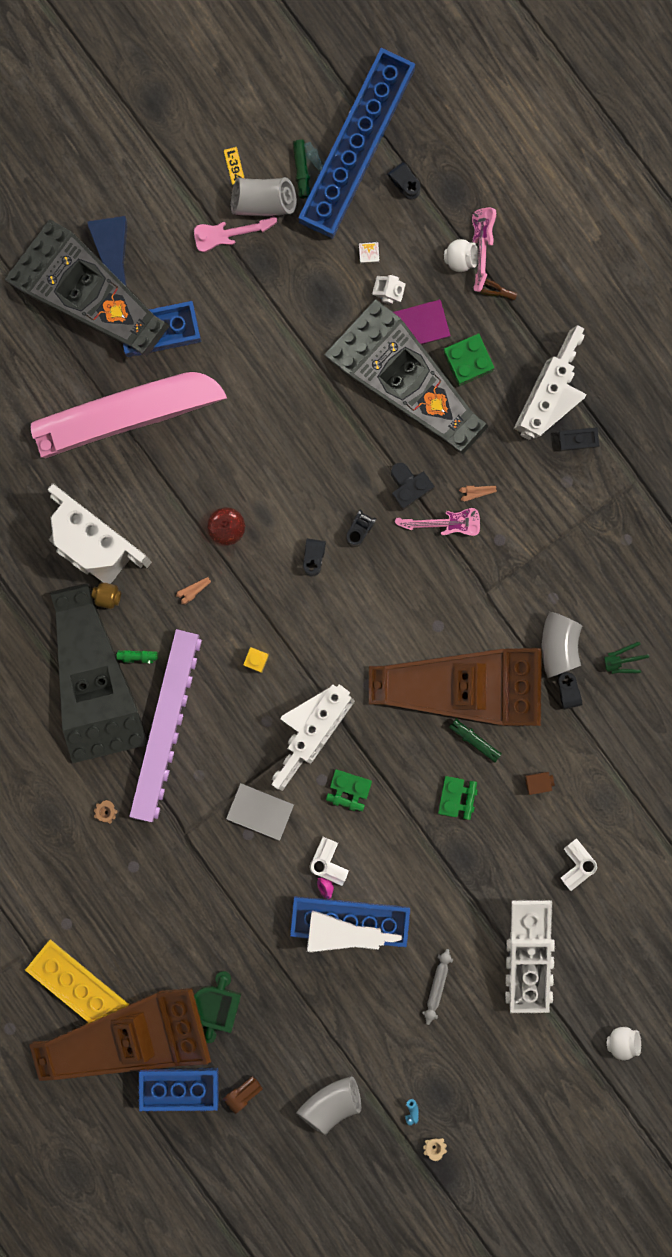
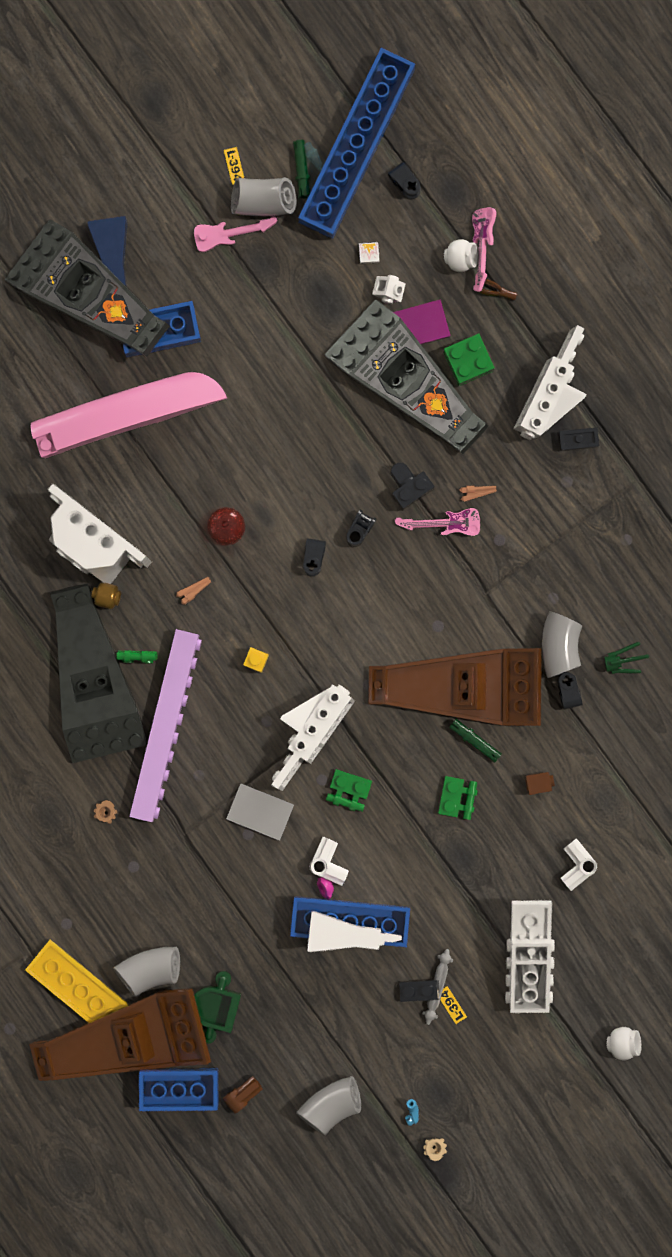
(149, 969): none -> light grey brick
(419, 991): none -> black plate
(452, 1005): none -> yellow sticker

